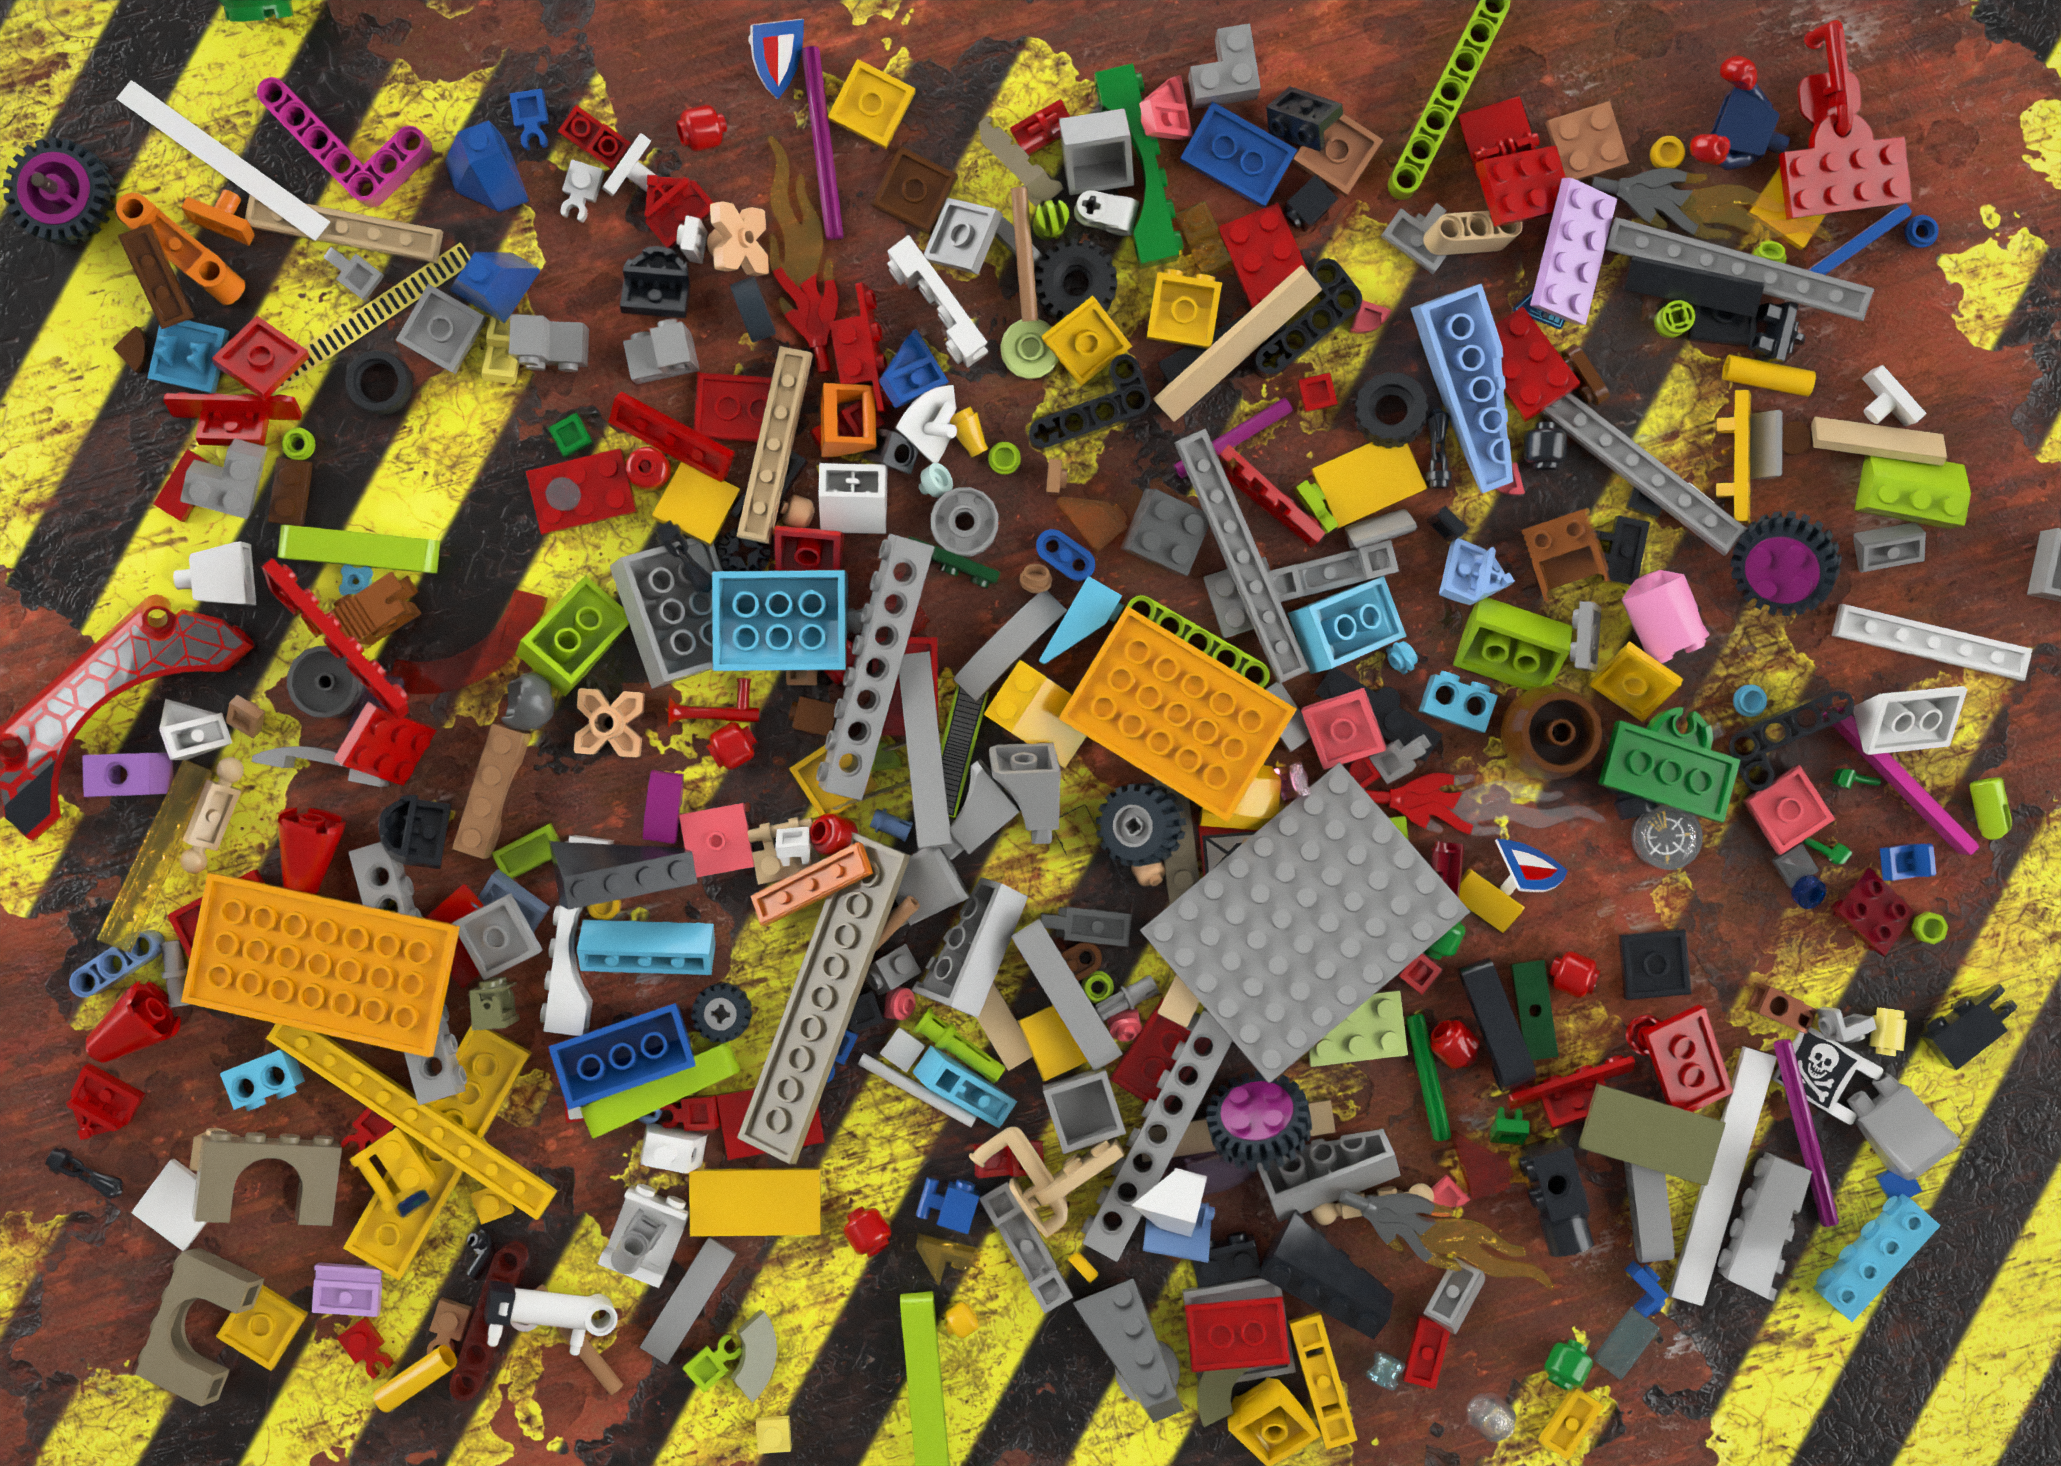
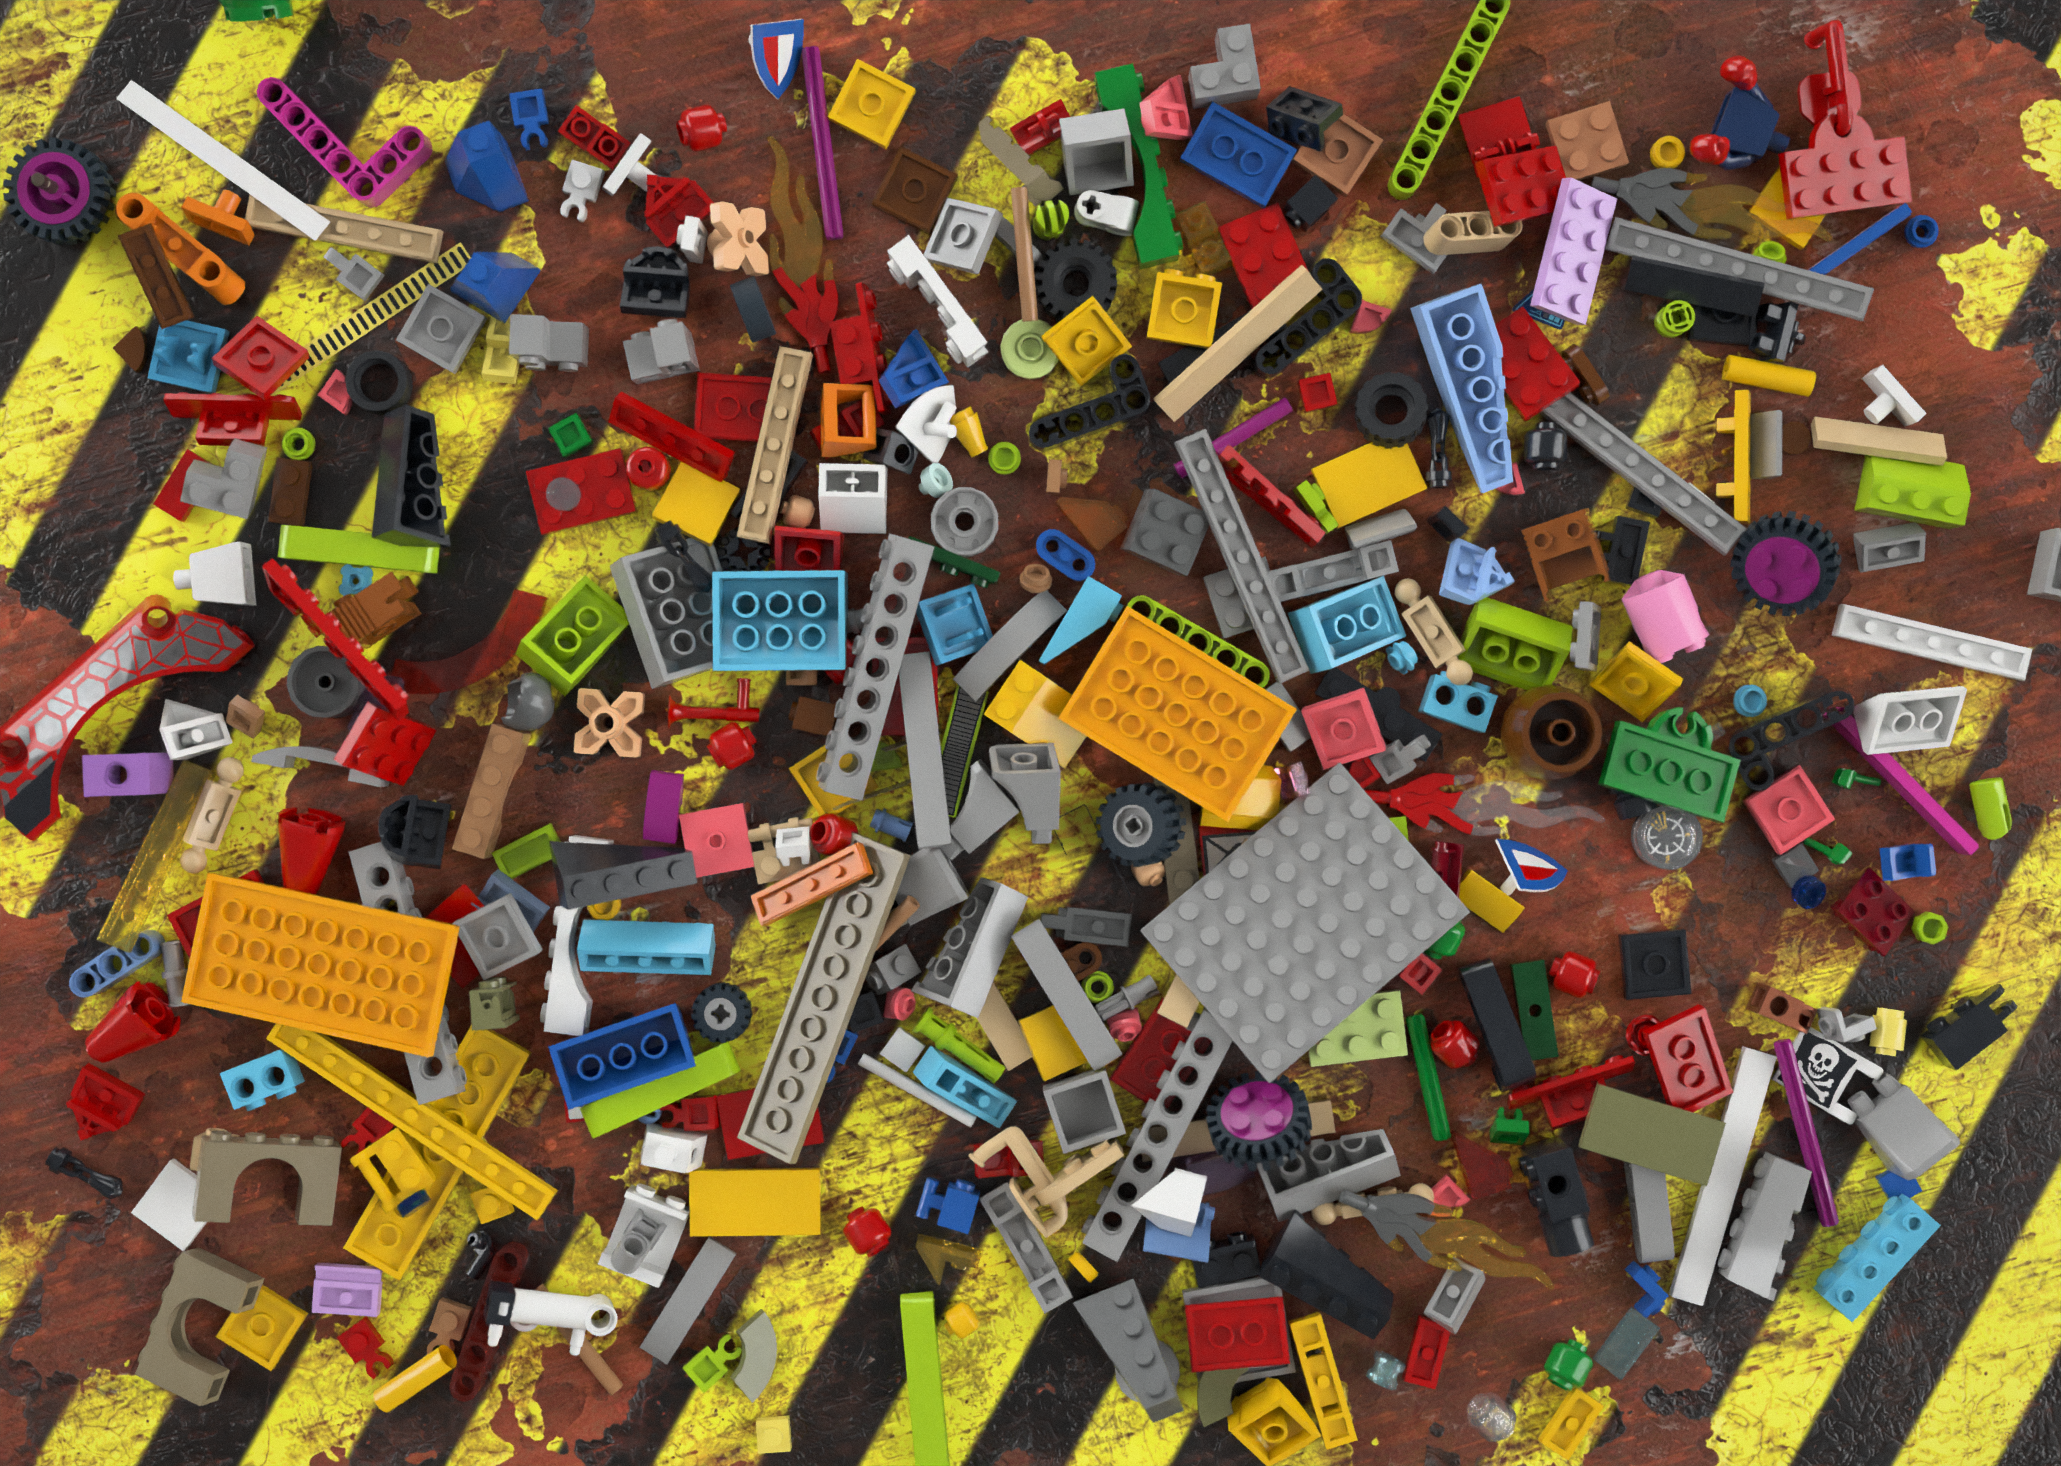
(336, 392): none -> coral tile
(408, 482): none -> black wedge
(954, 624): none -> dark azure plate
(1433, 631): none -> tan plate

